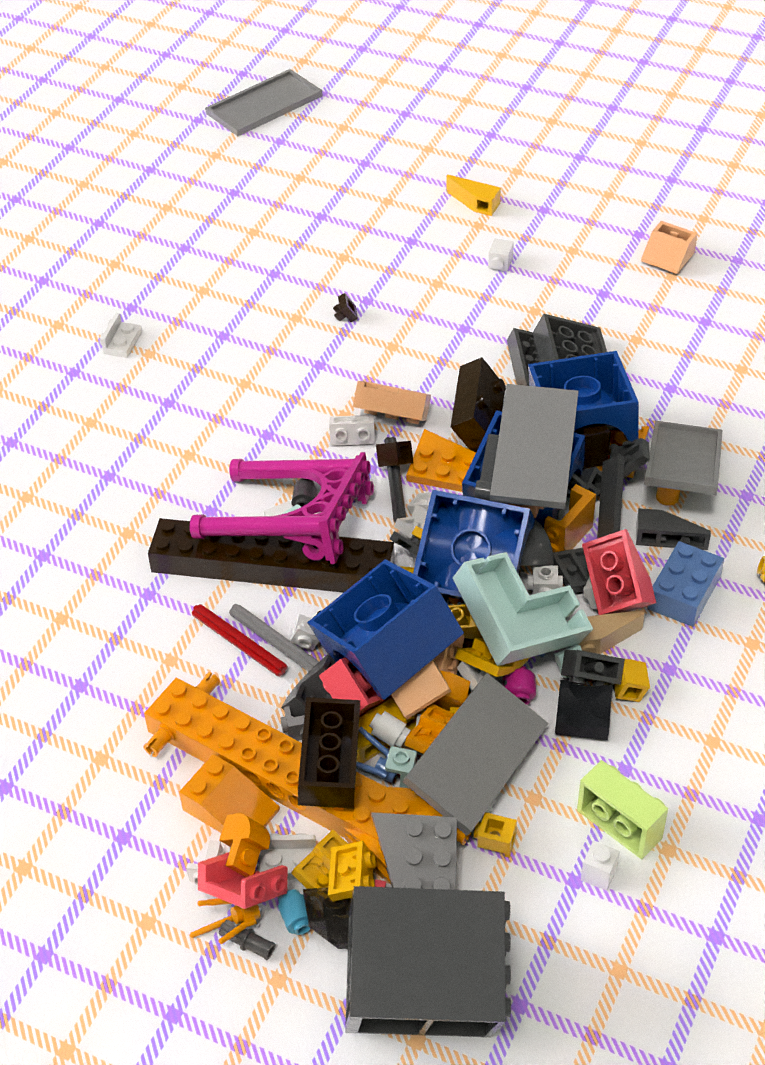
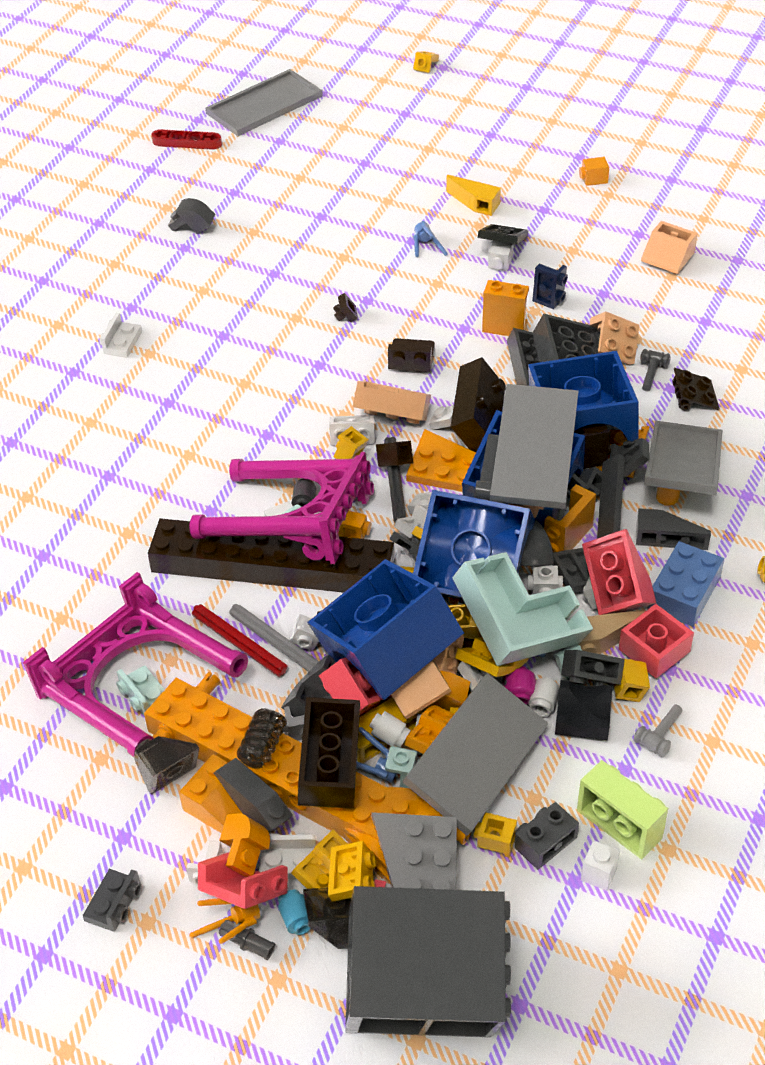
(101, 646): none -> dark pink arch
(112, 899): none -> dark grey bracket
(140, 688): none -> light aqua bracket
(164, 761): none -> clear smoke slope
(186, 139): none -> red beam
(193, 213): none -> dark grey brick
(253, 795): none -> dark grey slope
(261, 738): none -> clear smoke piece
(350, 444): none -> yellow brick
(355, 525): none -> light orange brick
(411, 355): none -> dark brown bracket
(424, 60): none -> yellow bracket
(424, 234): none -> medium blue plant
(441, 417): none -> white bracket
(503, 233): none -> pearl dark grey tile
(504, 307): none -> light orange panel
(544, 696): none -> white brick
(546, 835): none -> dark grey brick
(549, 285): none -> dark blue bracket
(594, 171): none -> light orange brick
(616, 335): none -> light nougat bracket
(653, 359): none -> dark grey piece
(654, 740): none -> light grey piece
(656, 639): none -> coral brick
(693, 389): none -> dark brown hinge

